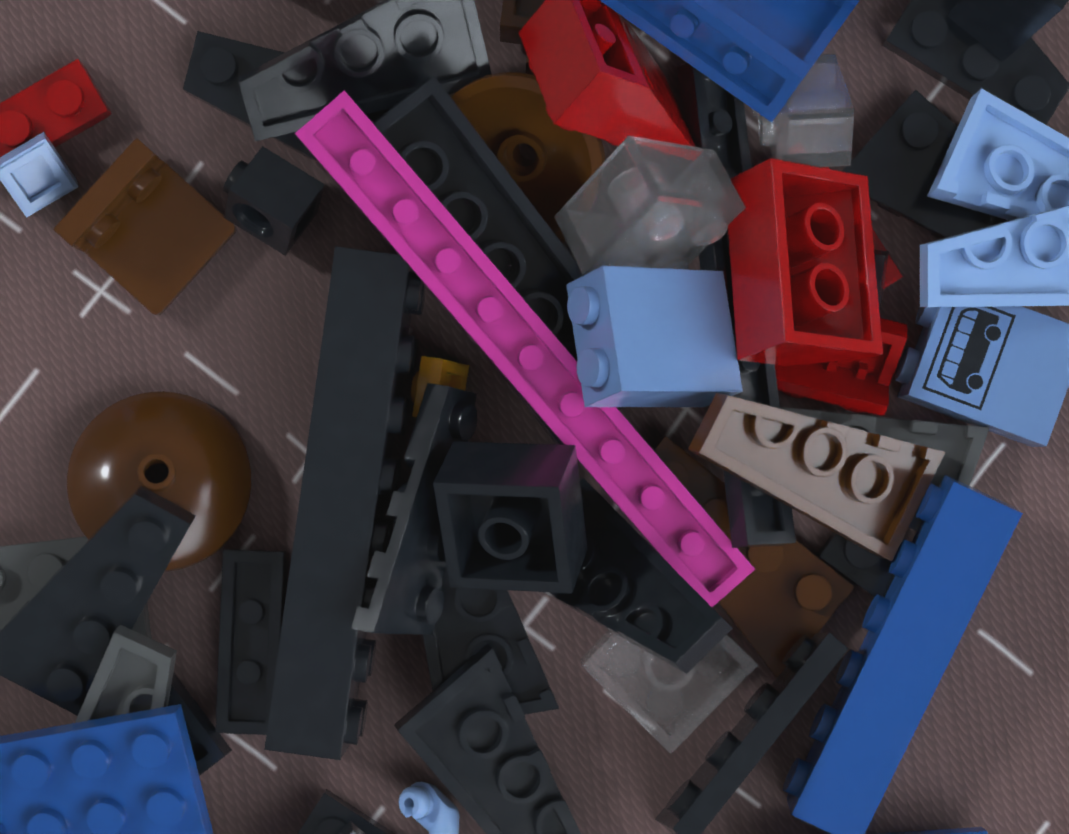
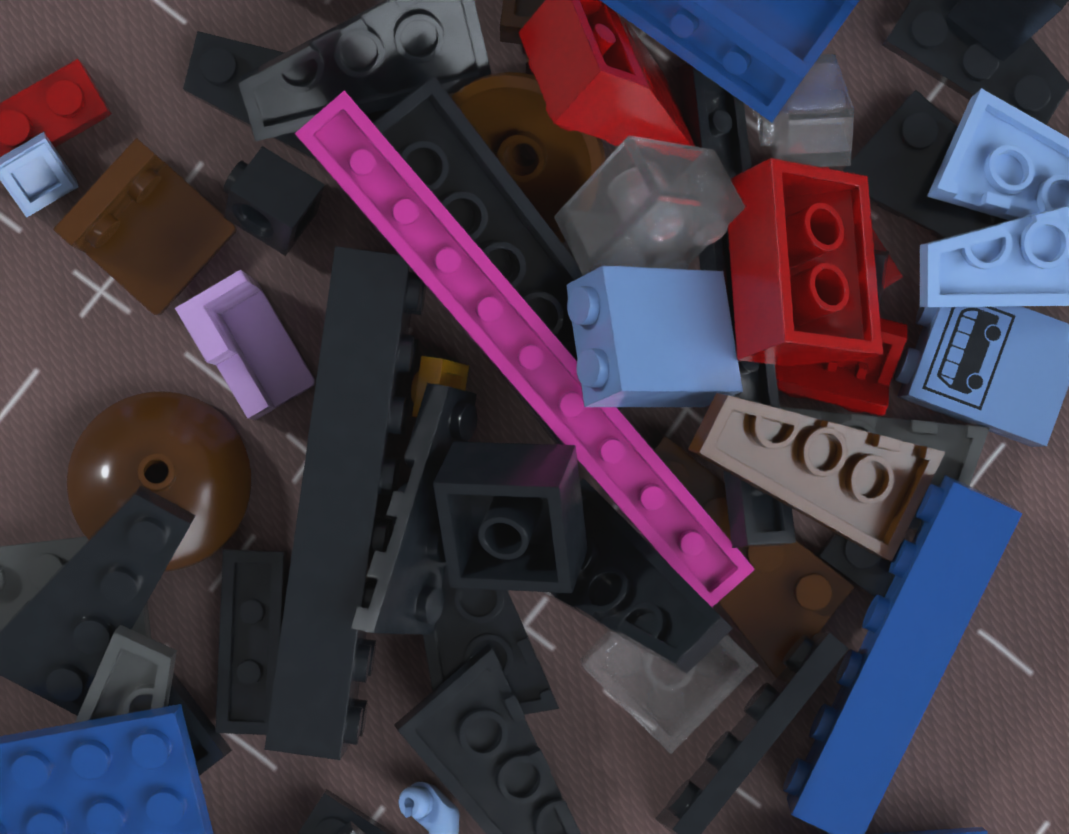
(247, 343): none -> lavender panel

